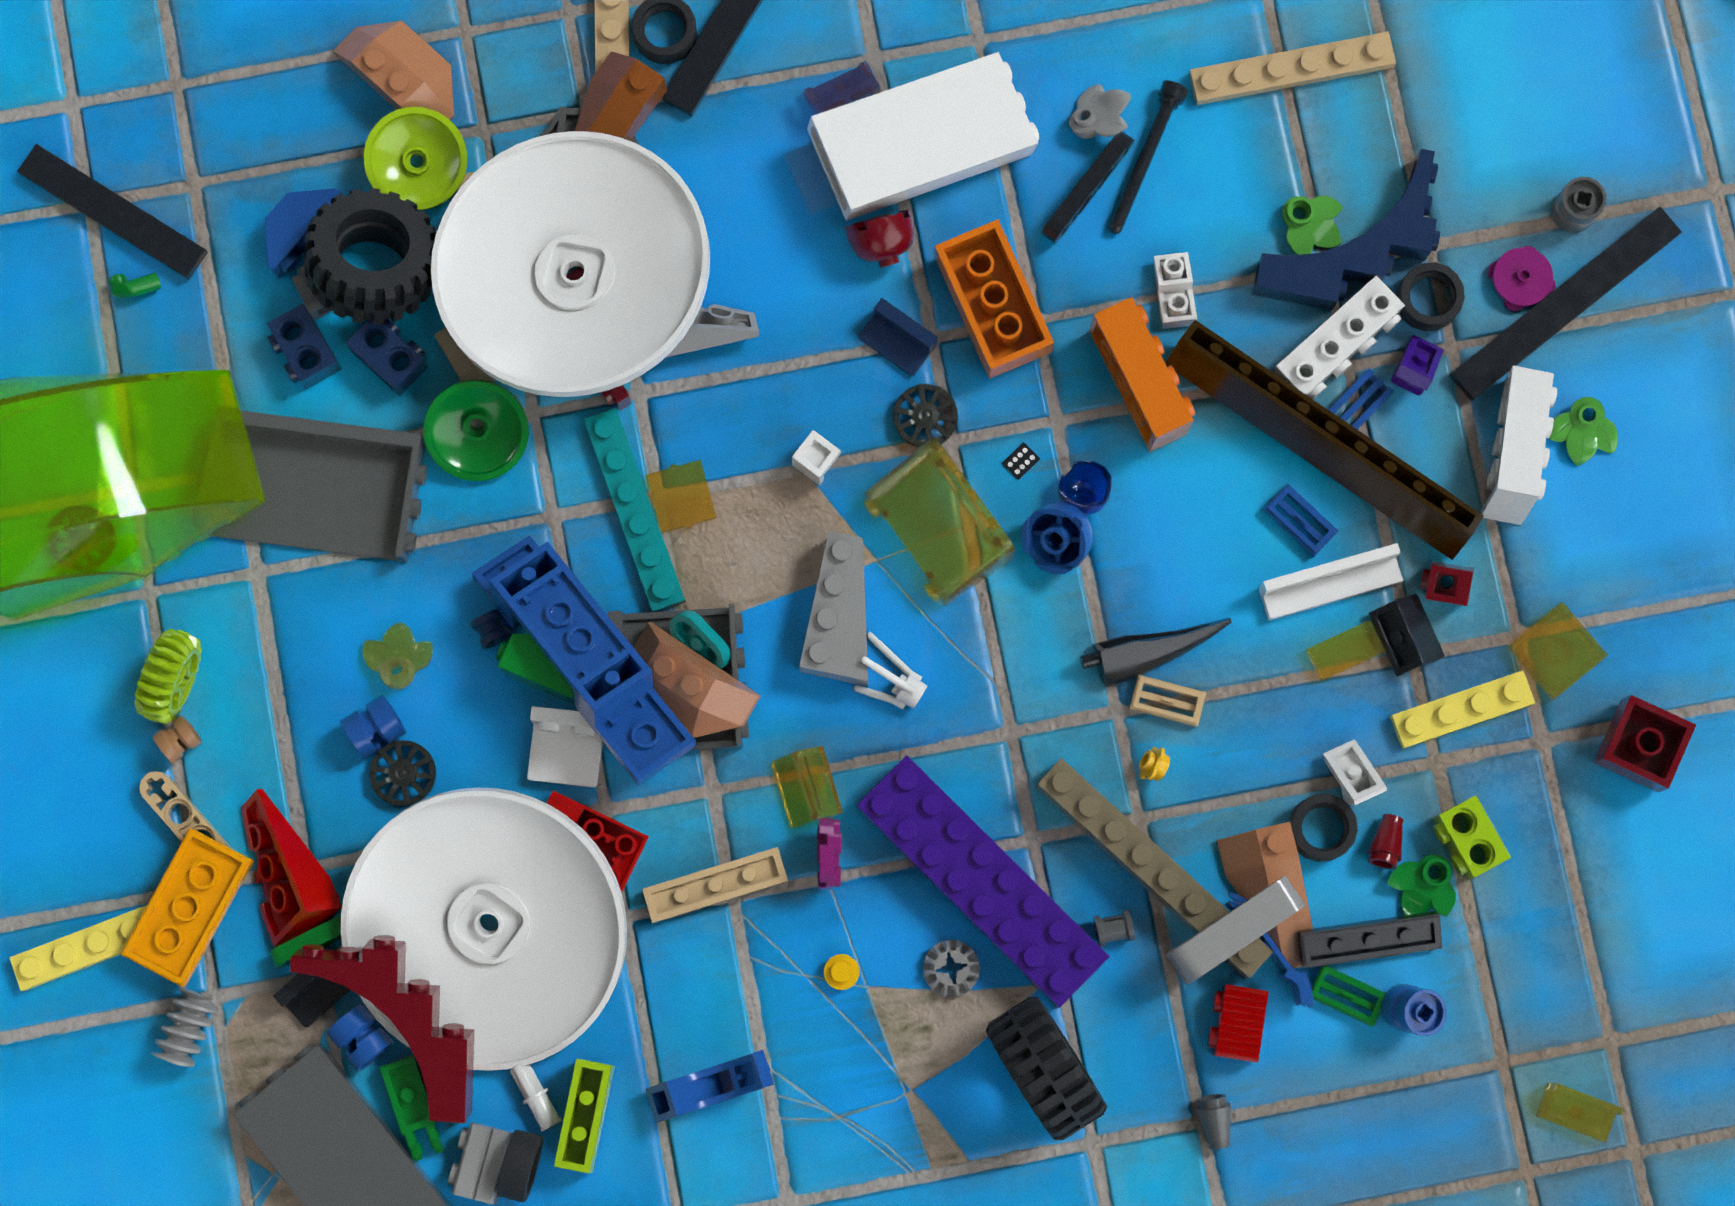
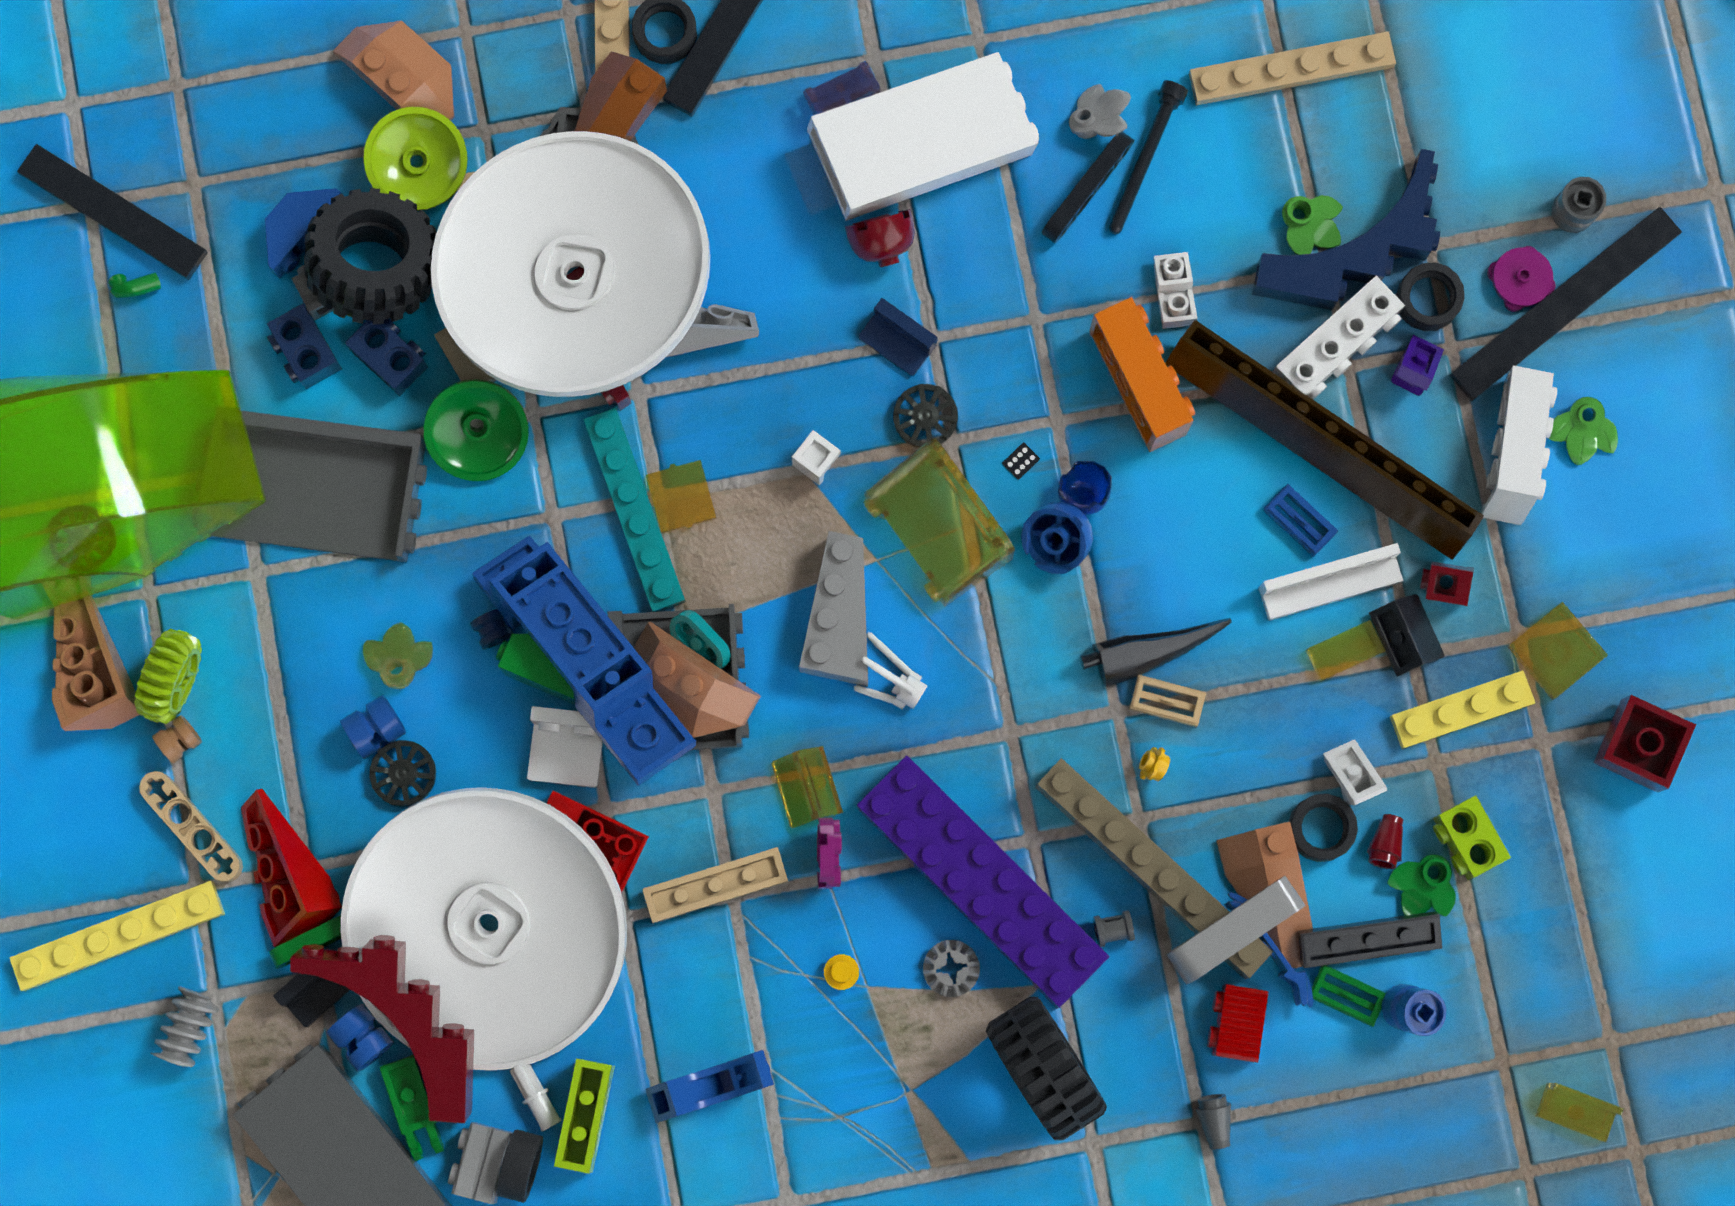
(90, 676): none -> nougat wedge
(187, 907): light orange tile -> none
(993, 299): orange brick -> none
(1377, 384): blue tile -> none

